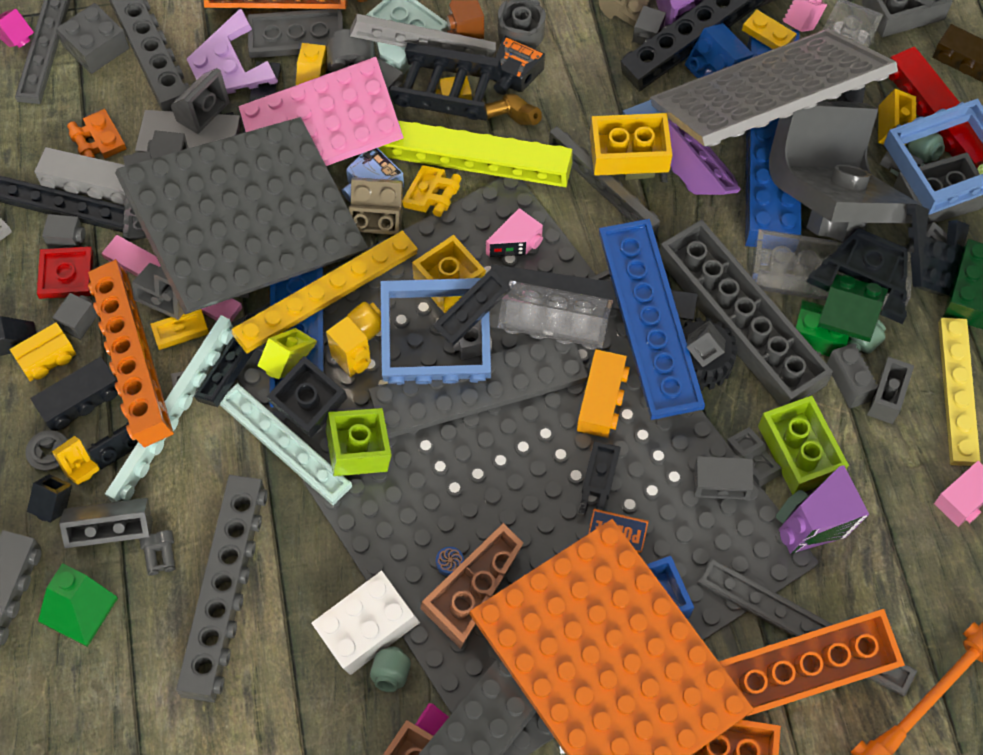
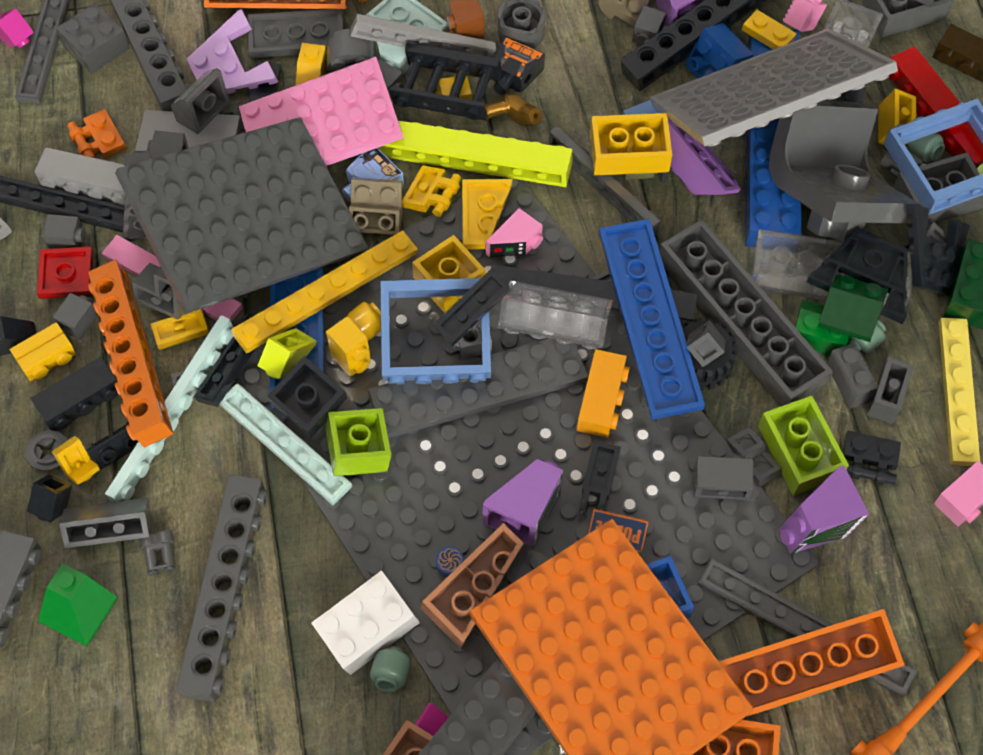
(482, 209): none -> yellow wing
(525, 501): none -> medium lavender slope
(791, 505): sand green tile -> none
(872, 451): none -> black plate

